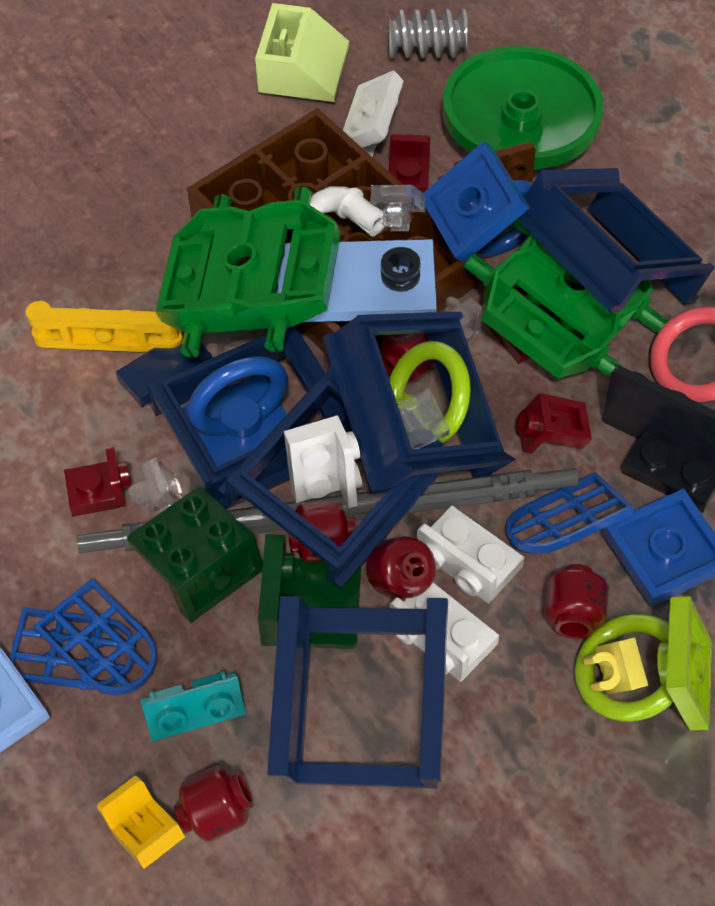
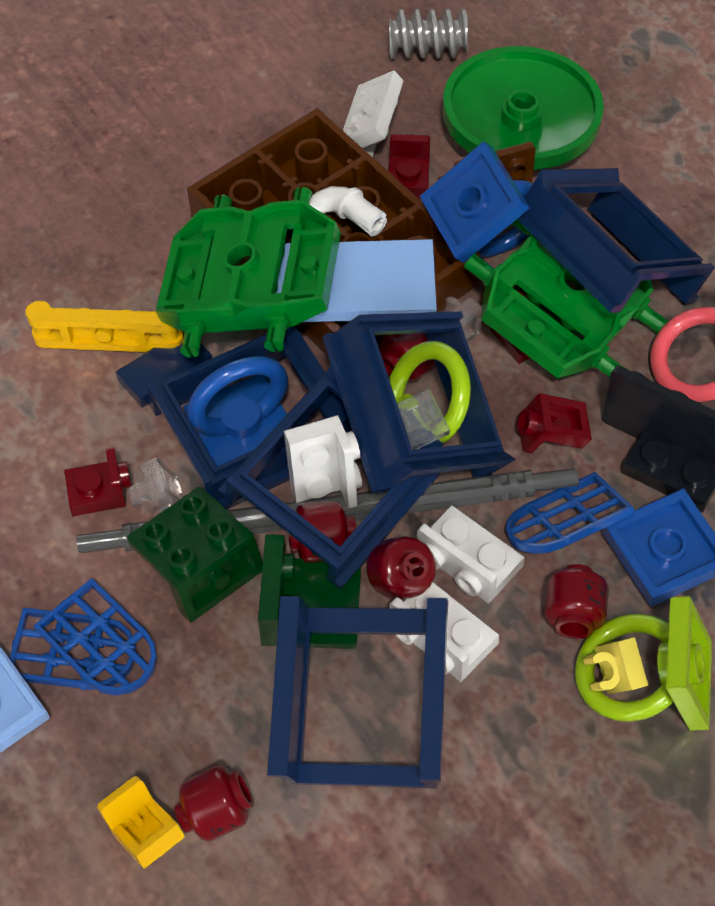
(180, 711): teal hinge -> none
(300, 54): yellowish green slope -> none
(396, 203): clear tile -> none
(400, 257): black bush -> none

